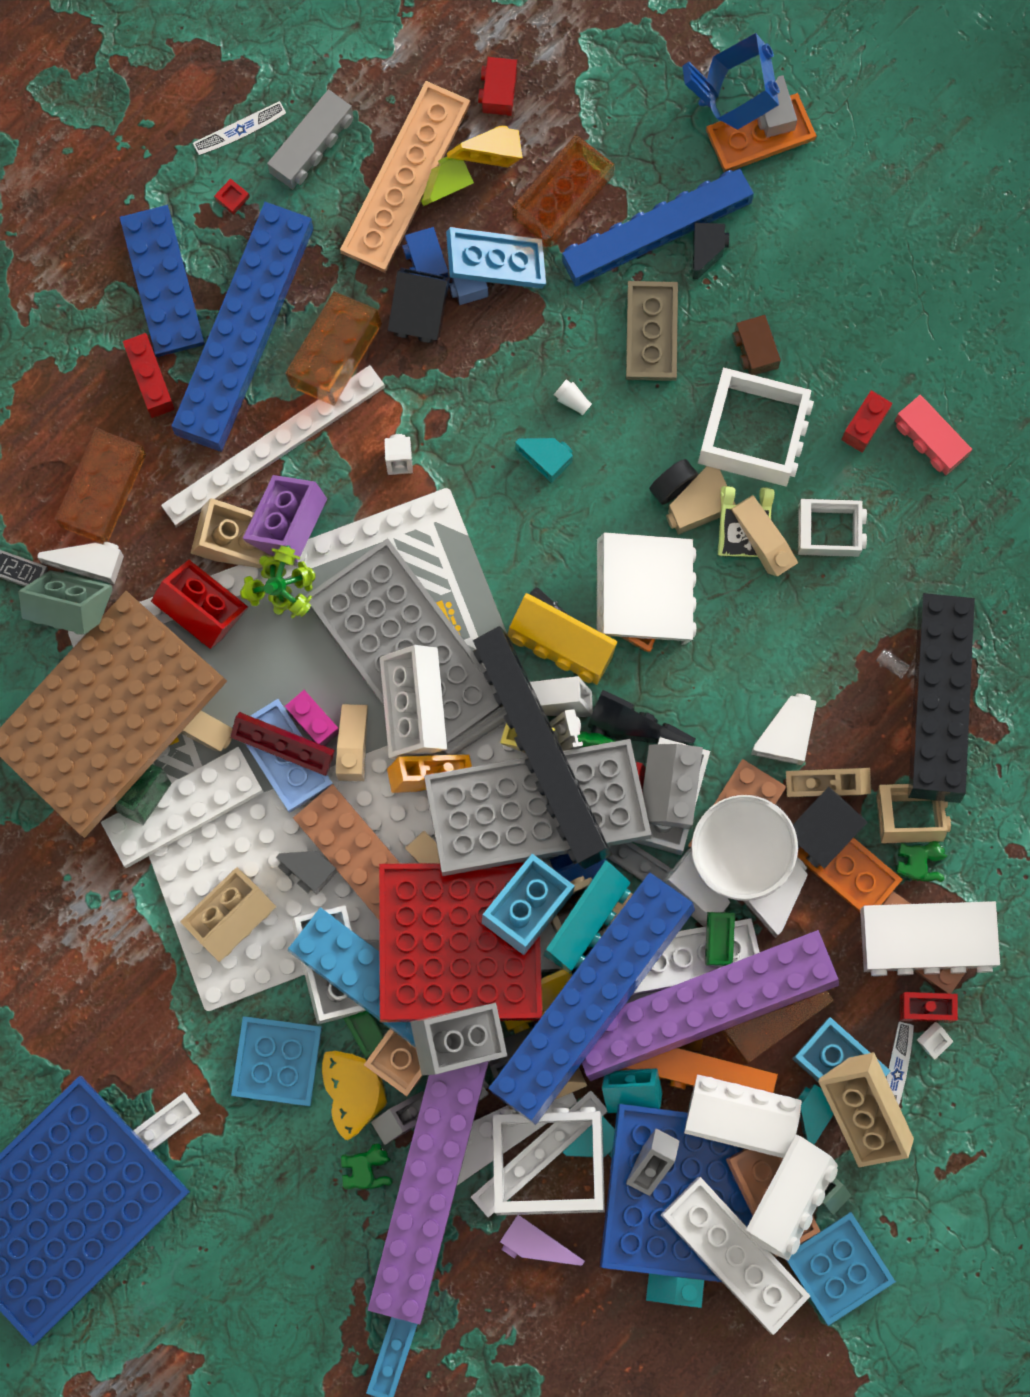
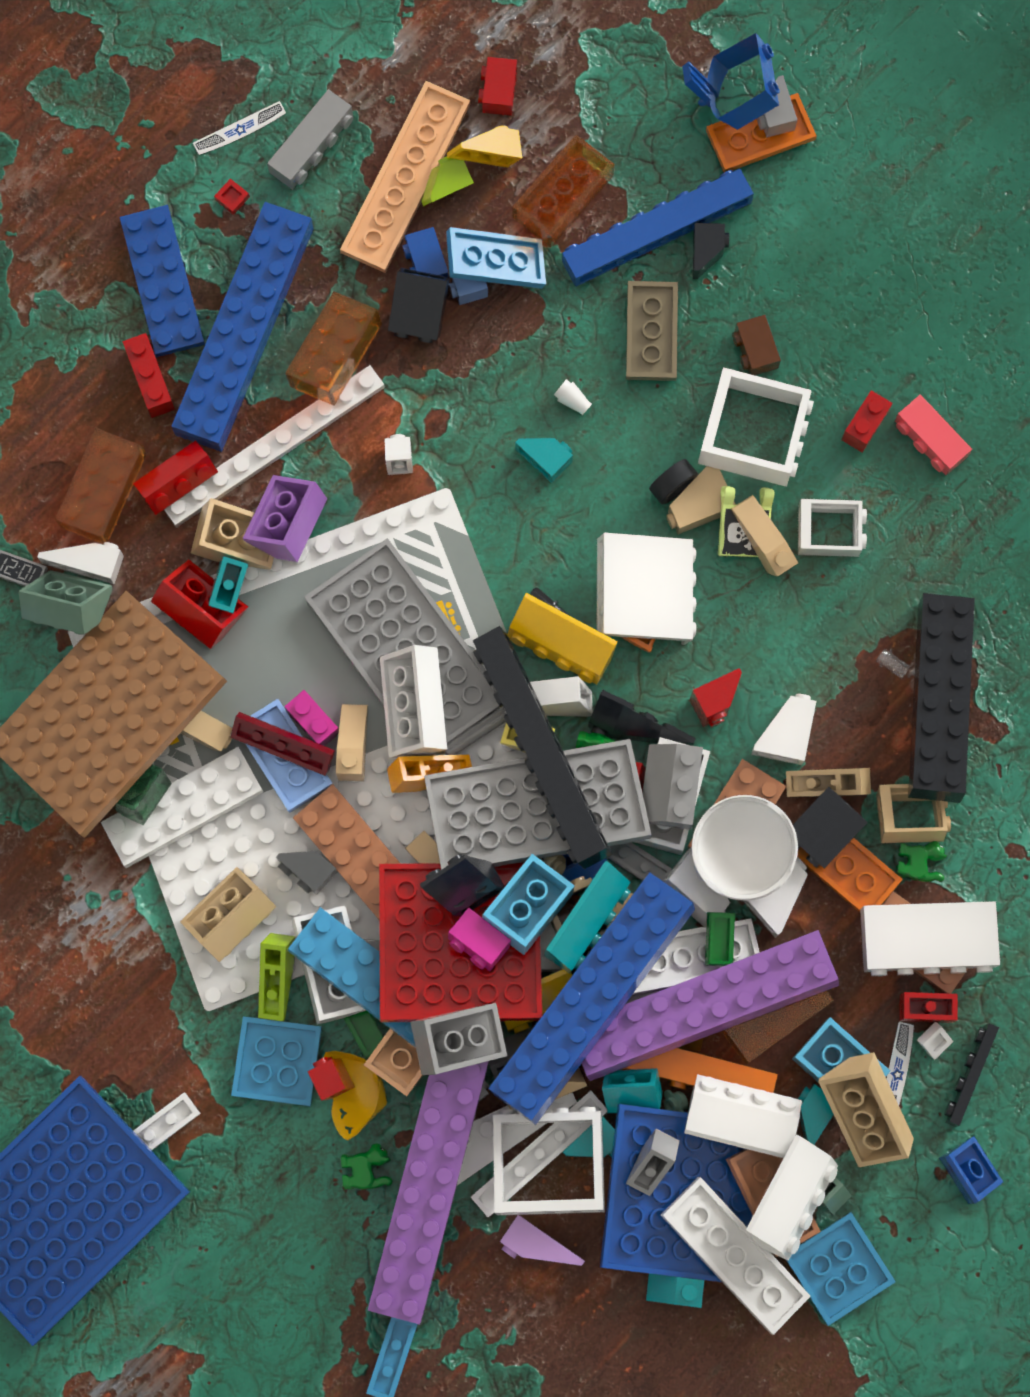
(175, 477): none -> red brick
(227, 584): none -> teal slope
(275, 976): none -> lime slope
(276, 585): lime plant -> none
(330, 1078): none -> red brick
(398, 1119): light grey slope -> none
(463, 884): none -> black slope
(478, 940): none -> dark pink brick
(557, 863): none -> dark tan plate
(567, 728): white plate -> none
(675, 1101): none -> sand green plate
(715, 698): none -> red slope
(966, 1084): none -> black plate
(971, 1170): none -> blue slope

